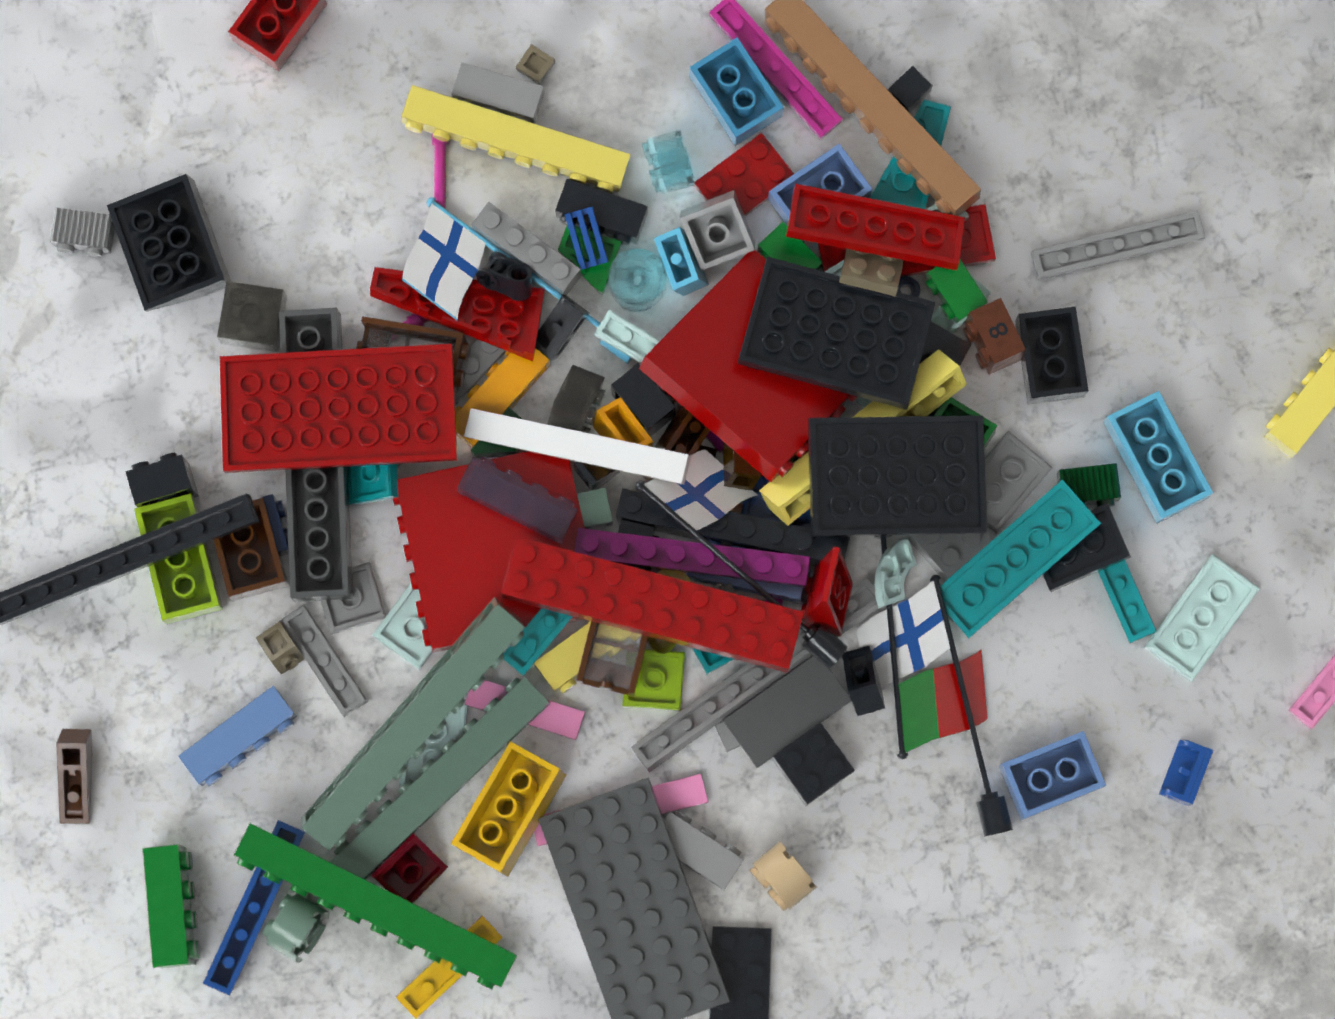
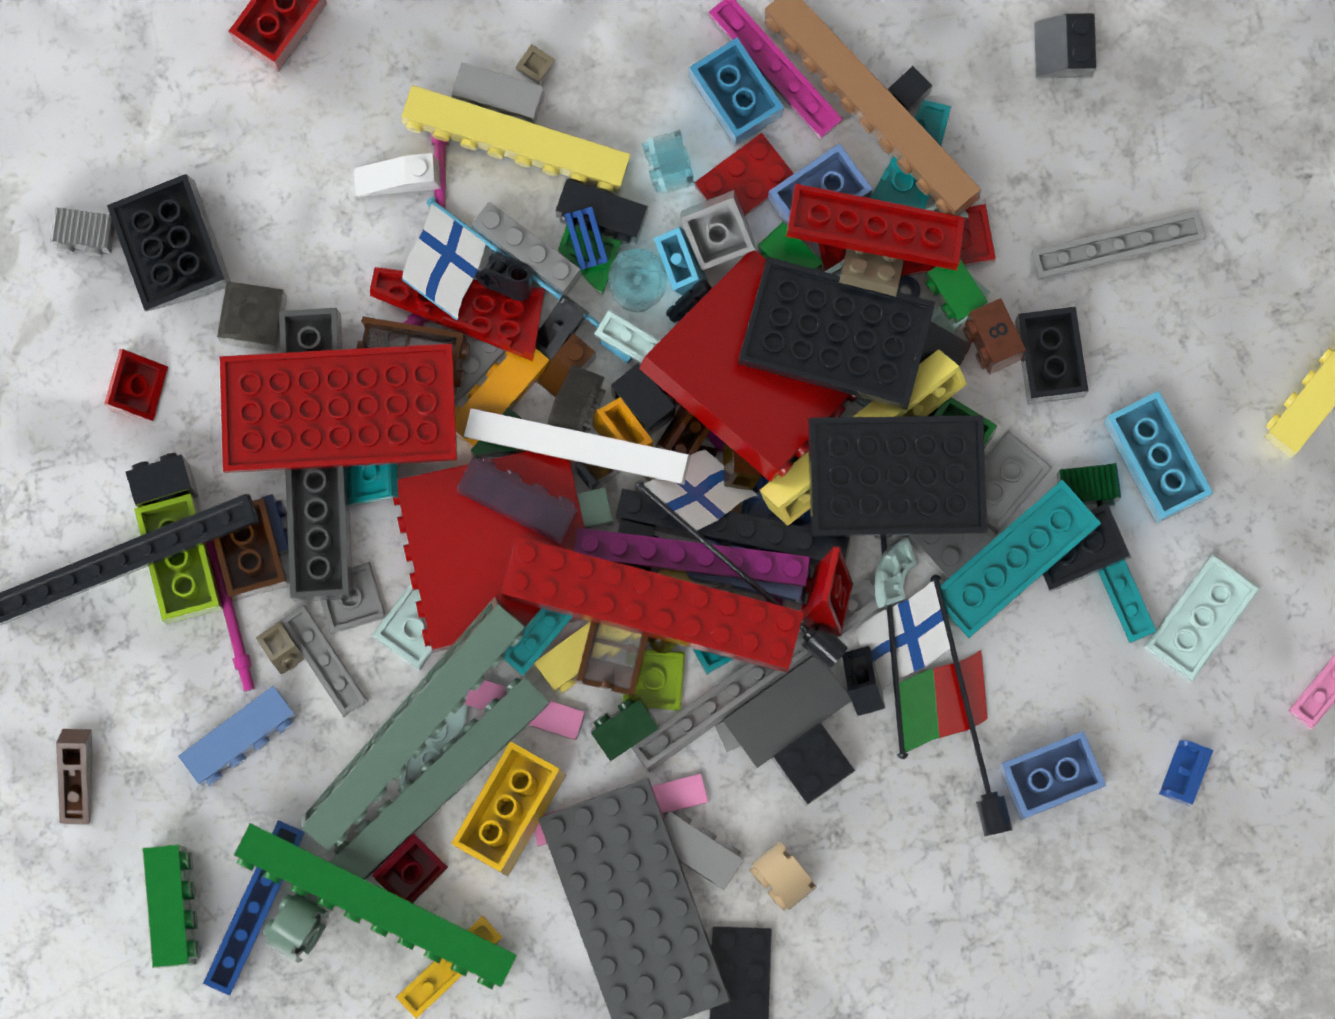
(135, 385): none -> red slope
(241, 660): none -> dark pink bar
(398, 175): none -> white slope
(571, 353): none -> reddish brown slope
(624, 728): none -> dark green brick
(688, 301): none -> black axle
(1065, 46): none -> slope

